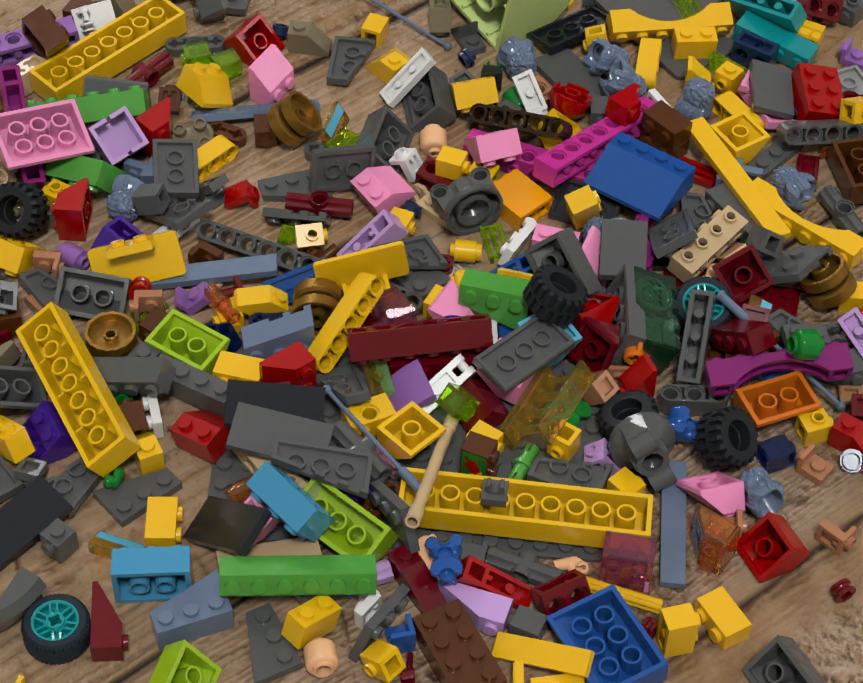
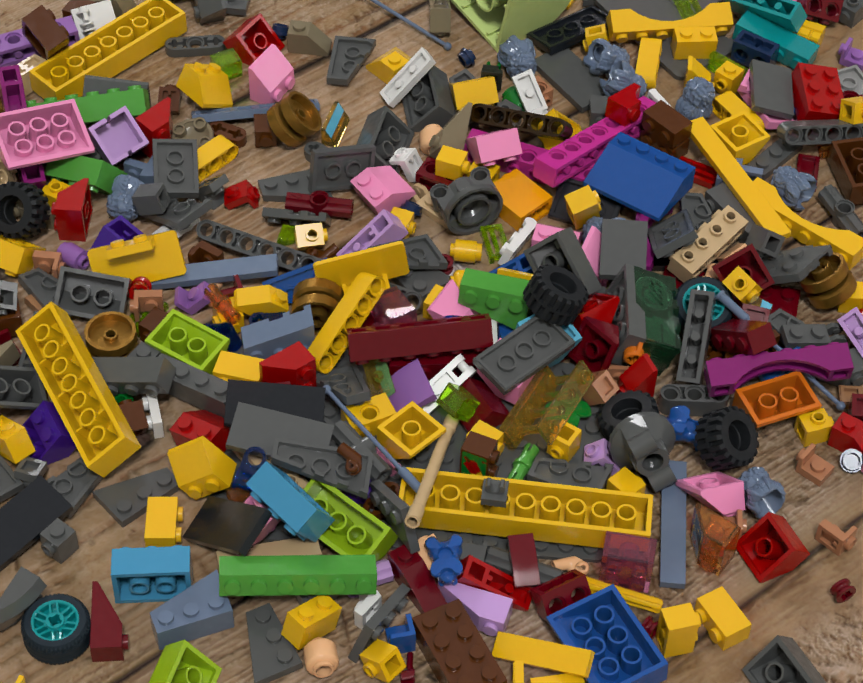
(103, 544): clear yellow slope -> none
(114, 480): green arm -> none
(150, 455): yellow slope -> none
(151, 69): dark red piece -> none
(195, 52): clear neon green brick -> none
(201, 468): none -> yellow slope
(247, 469): none -> clear blue piece
(341, 137): clear neon green tile -> none
(353, 459): none -> reddish brown arm
(375, 28): yellow brick -> none
(453, 132): none -> dark tan slope
(467, 37): dark grey slope -> none
(523, 559): none -> dark red slope
(527, 623): dark grey brick -> none
(570, 100): red cylinder -> none
(742, 286): none -> yellow brick
(776, 453): clear blue brick -> none
(805, 344): green head -> none

